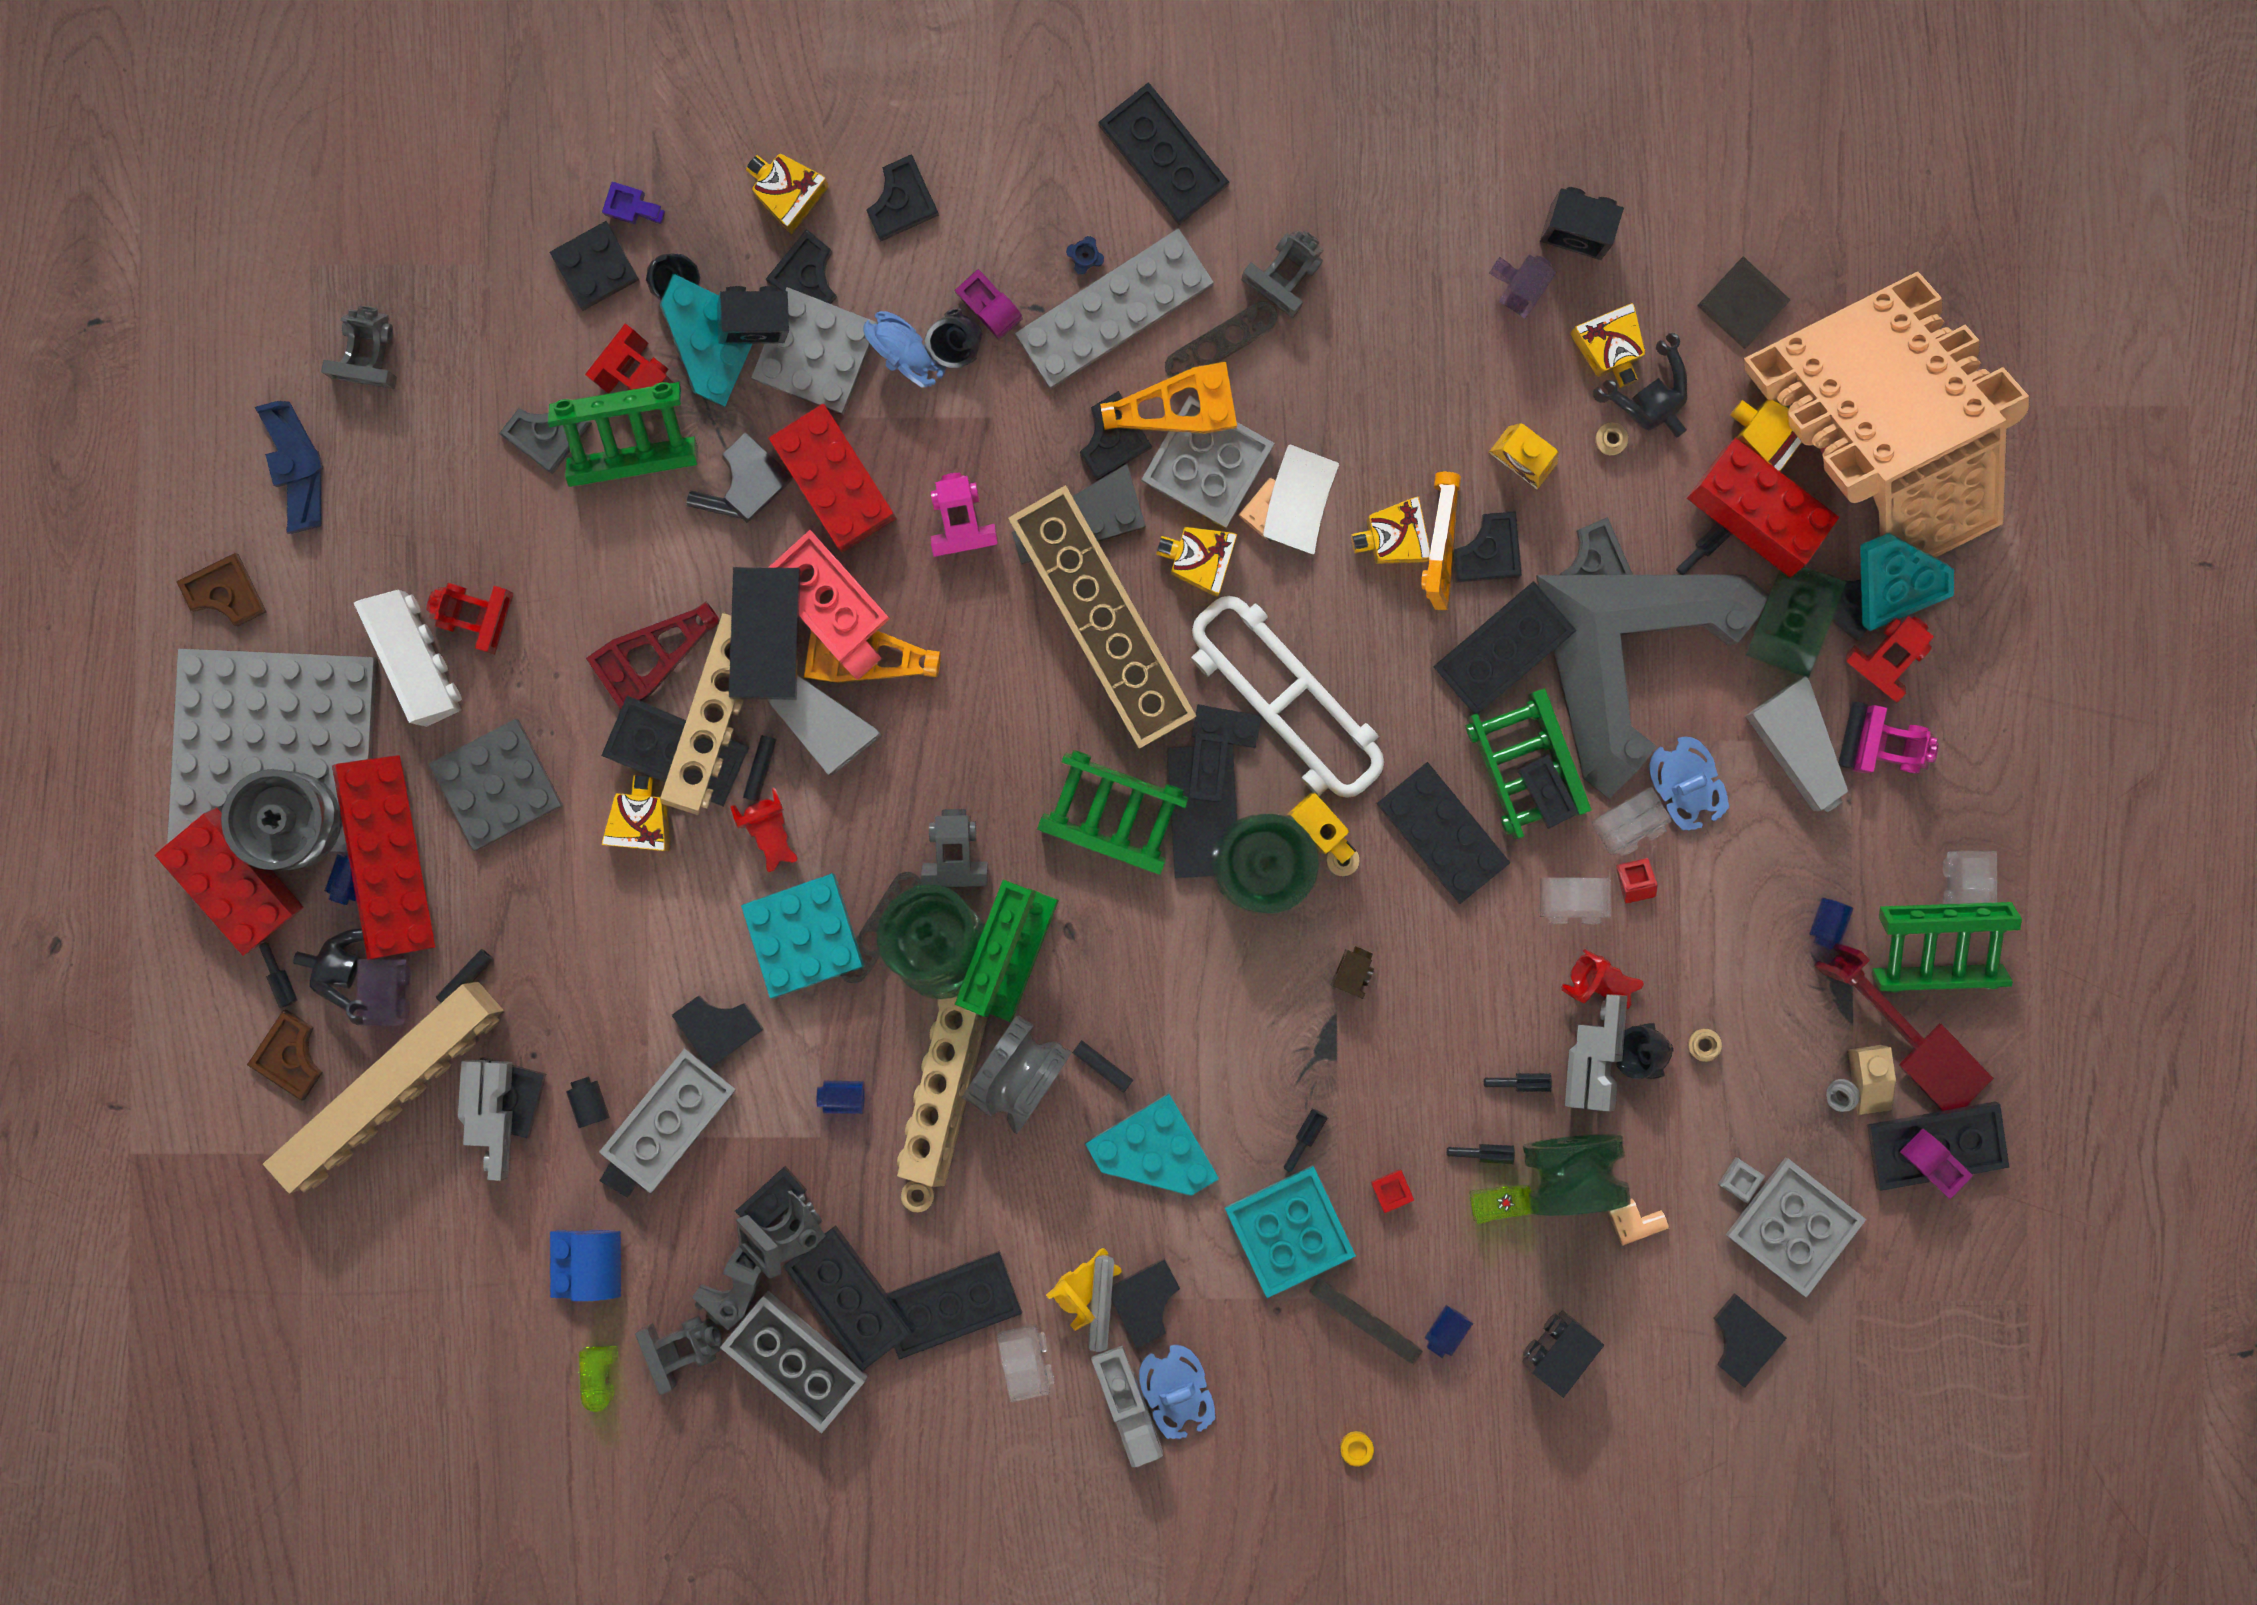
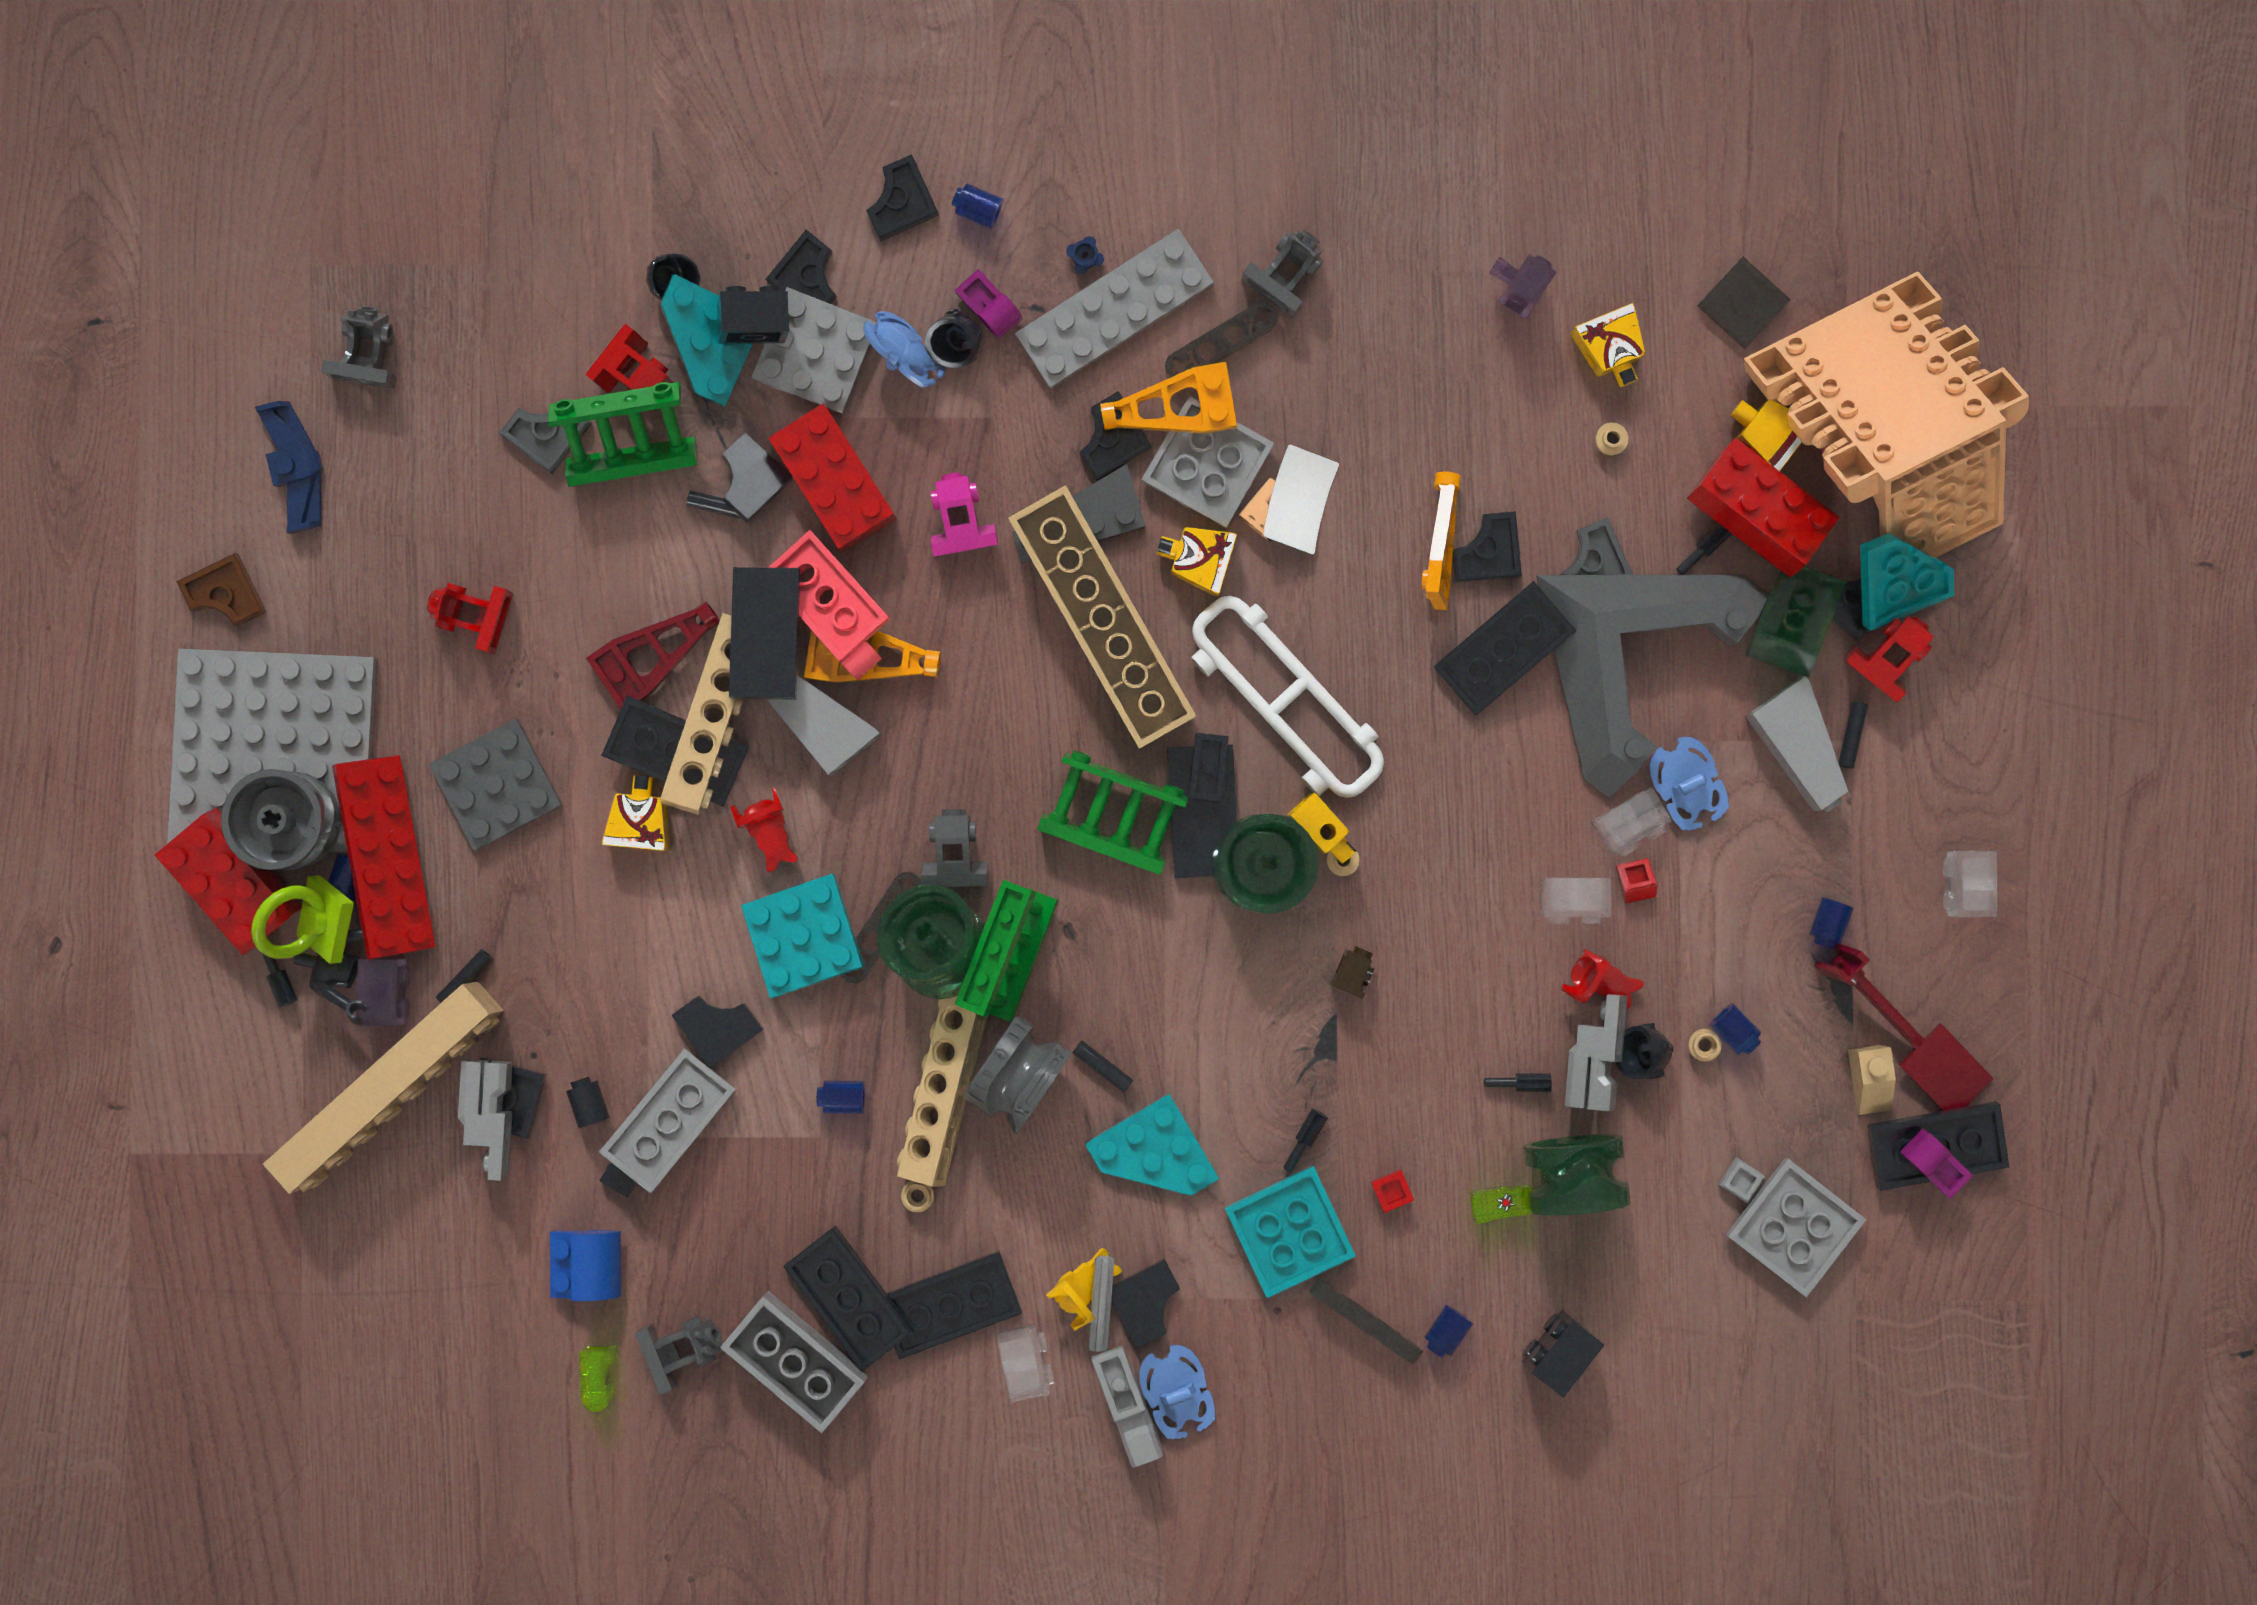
(286, 1056): reddish brown tile -> none
(321, 923): none -> lime tile
(409, 657): white slope -> none
(594, 265): black plate -> none
(627, 204): dark purple plate -> none
(731, 1305): dark grey tile -> none
(759, 768): black piece -> none
(771, 1198): black plate -> none
(784, 1241): dark grey tile -> none
(786, 189): torso -> none
(977, 205): none -> clear blue brick
(1163, 153): black tile -> none
(1239, 726): black plate -> none
(1356, 1448): yellow tile -> none
(1395, 534): torso -> none
(1443, 833): black plate -> none
(1486, 1153): black axle -> none
(1525, 454): yellow torso -> none
(1548, 791): black plate -> none
(1549, 739): green fence -> none
(1582, 223): black brick -> none
(1630, 1225): light nougat piece -> none
(1656, 402): black piece -> none
(1736, 1030): none -> clear blue brick
(1747, 1338): black tile -> none
(1839, 1102): light grey plate -> none
(1918, 749): dark pink tile -> none
(1939, 919): green fence -> none

